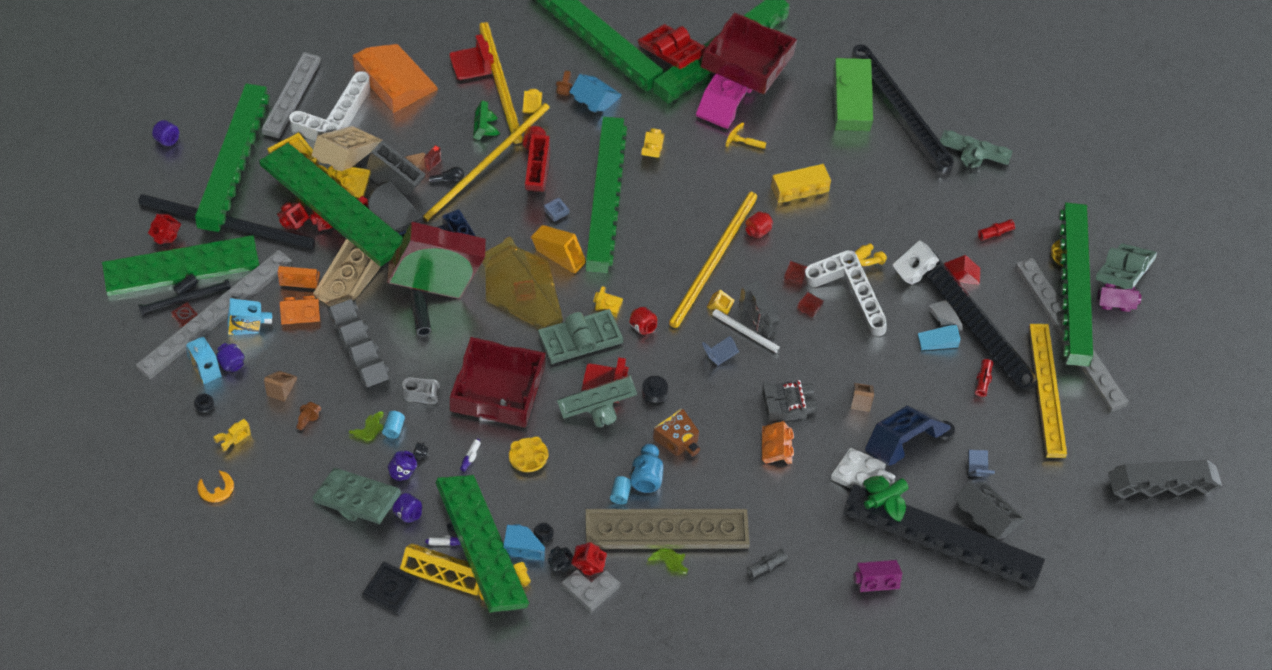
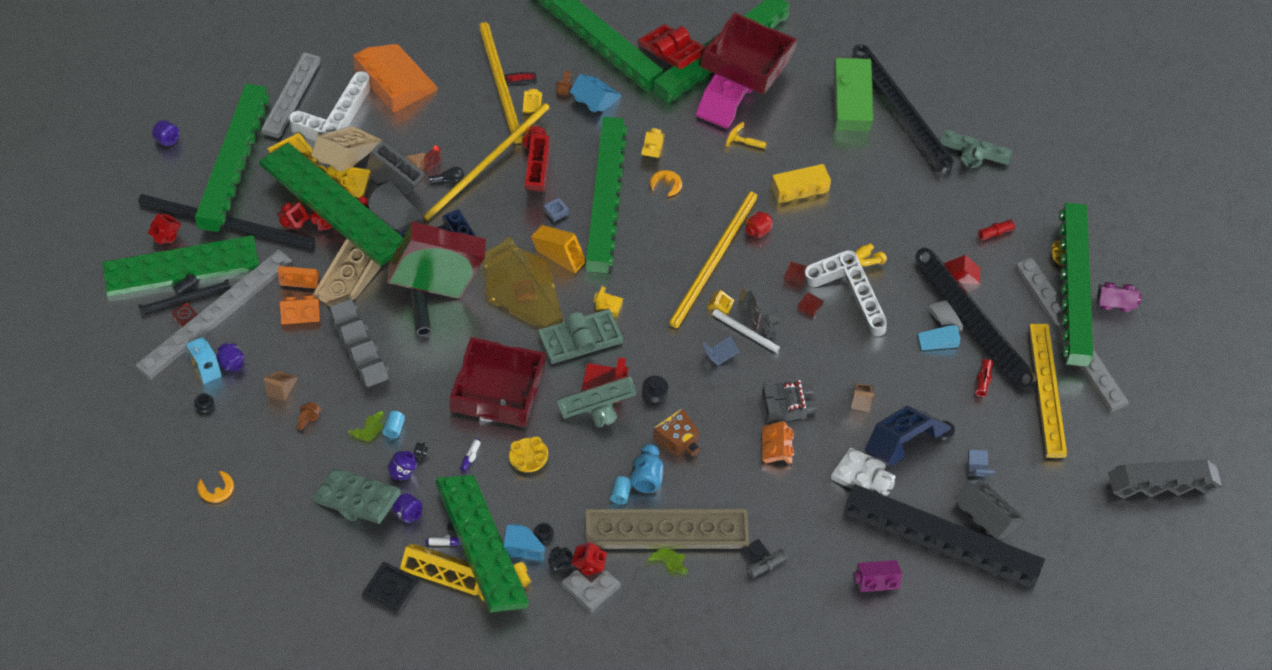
(236, 433): yellow plate -> none
(246, 317): medium azure torso -> none
(421, 390): light grey piece -> none
(472, 61): red bracket -> none
(481, 117): green tile -> none
(520, 77): none -> sticker
(643, 320): red head -> none
(669, 176): none -> light orange head
(755, 551): none -> black plate
(887, 495): green plant -> none
(906, 264): white brick -> none
(1125, 265): sand green plate -> none

